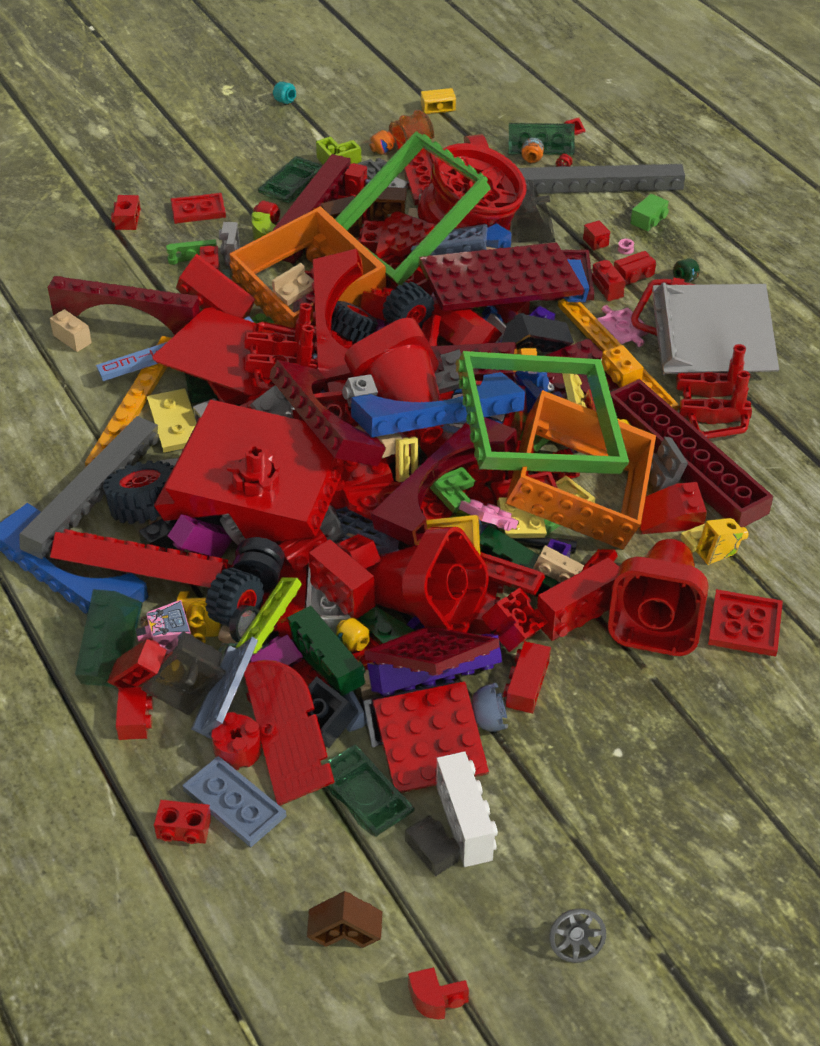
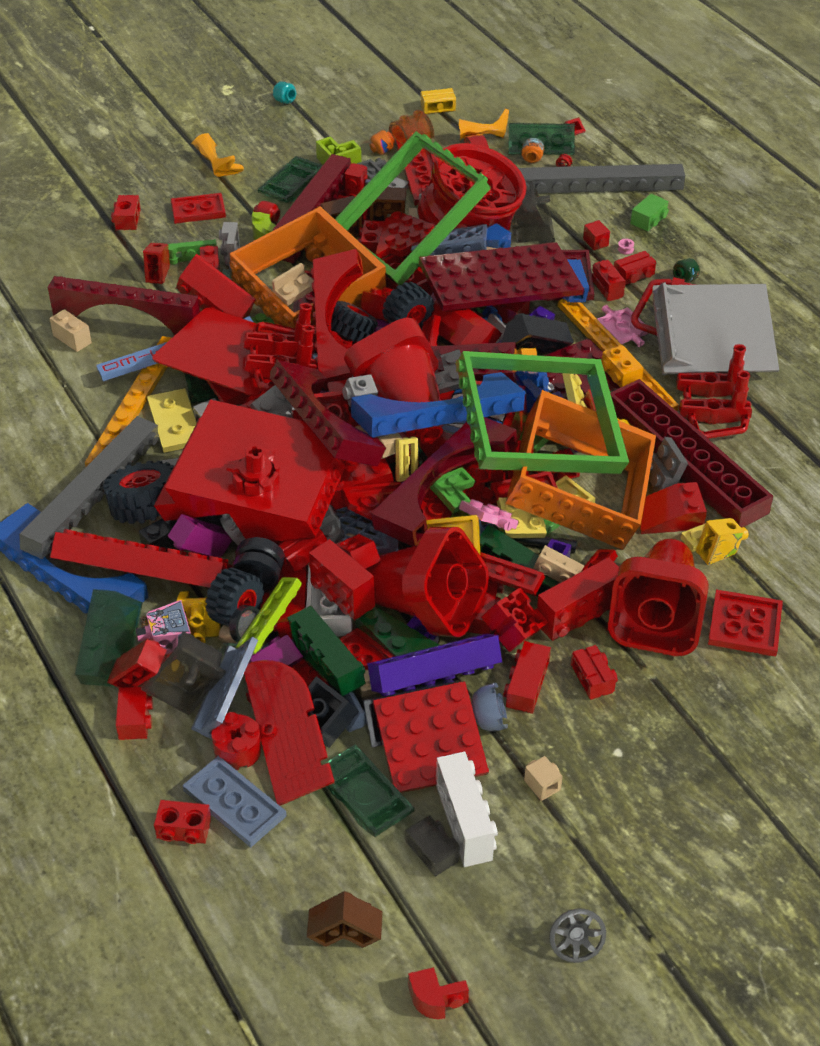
(156, 256): none -> red torso
(220, 166): none -> light orange animal
(353, 634): yellow head -> none
(432, 650): dark red plate -> none
(497, 128): none -> light orange animal
(543, 778): none -> tan brick
(593, 672): none -> red brick

